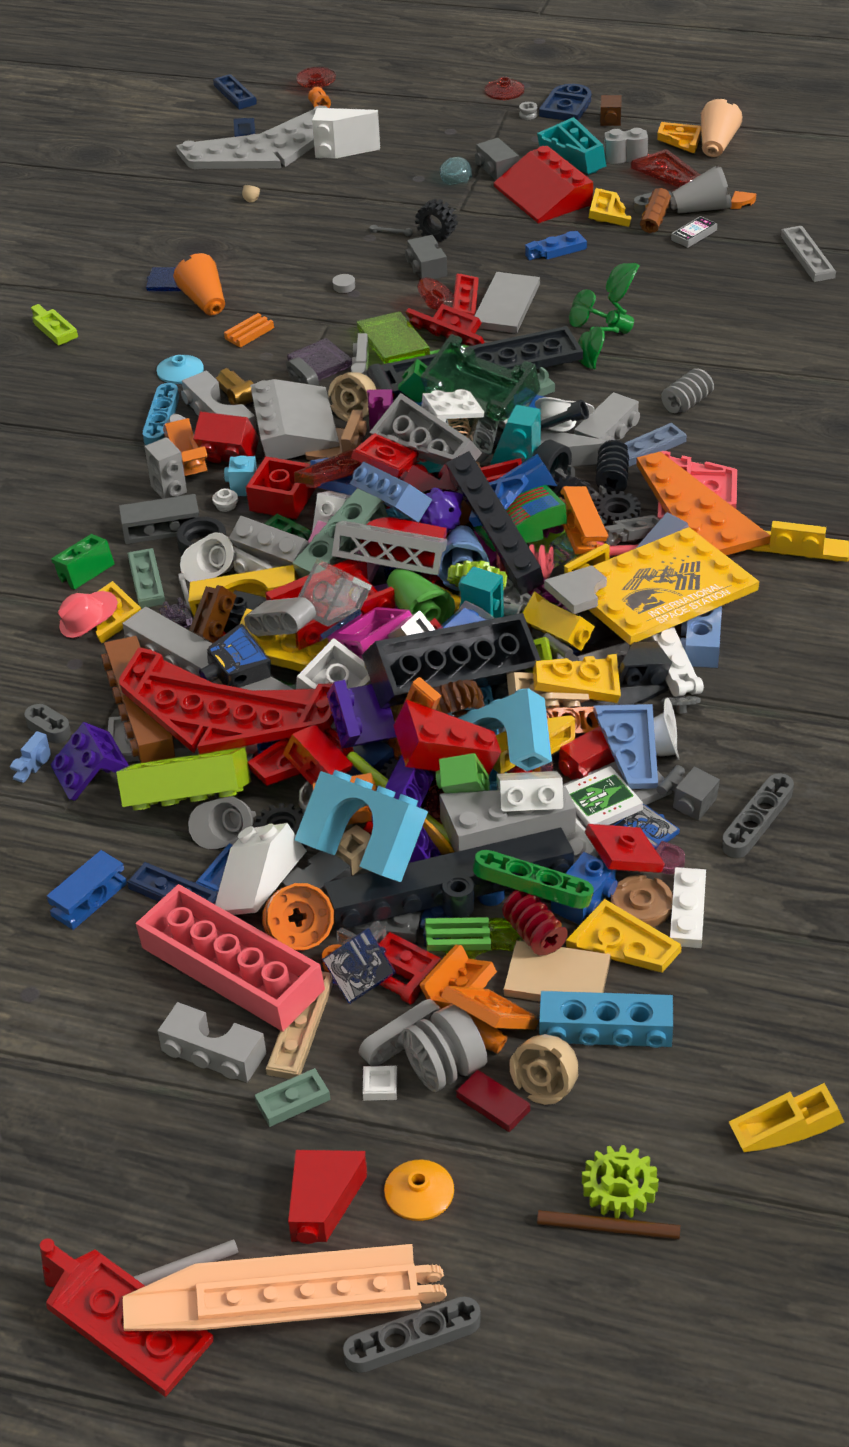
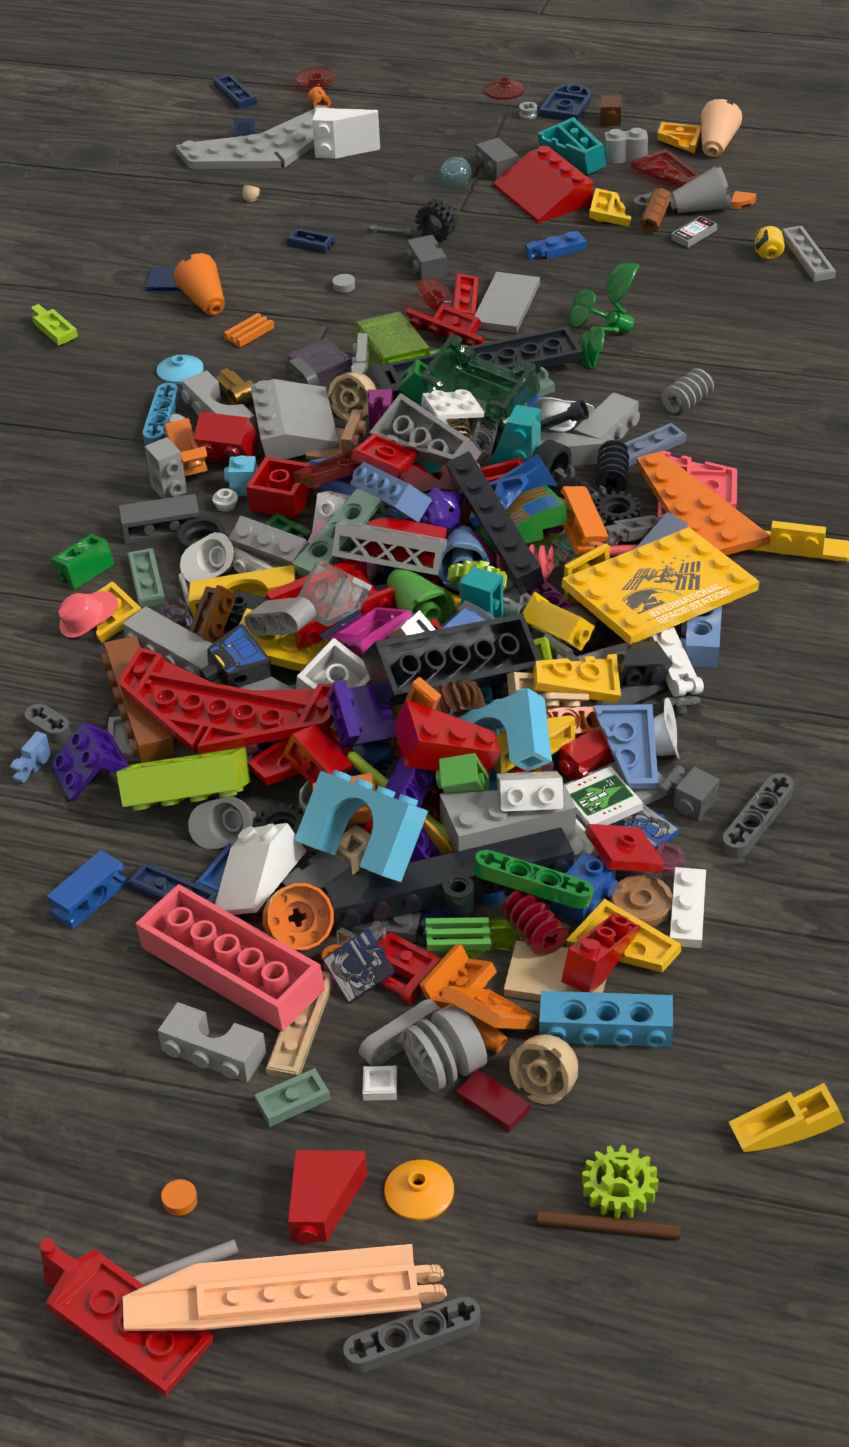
(179, 1197): none -> orange tile
(310, 240): none -> dark blue tile
(577, 588): light grey tile -> none
(597, 953): none -> red slope
(769, 242): none -> yellow head

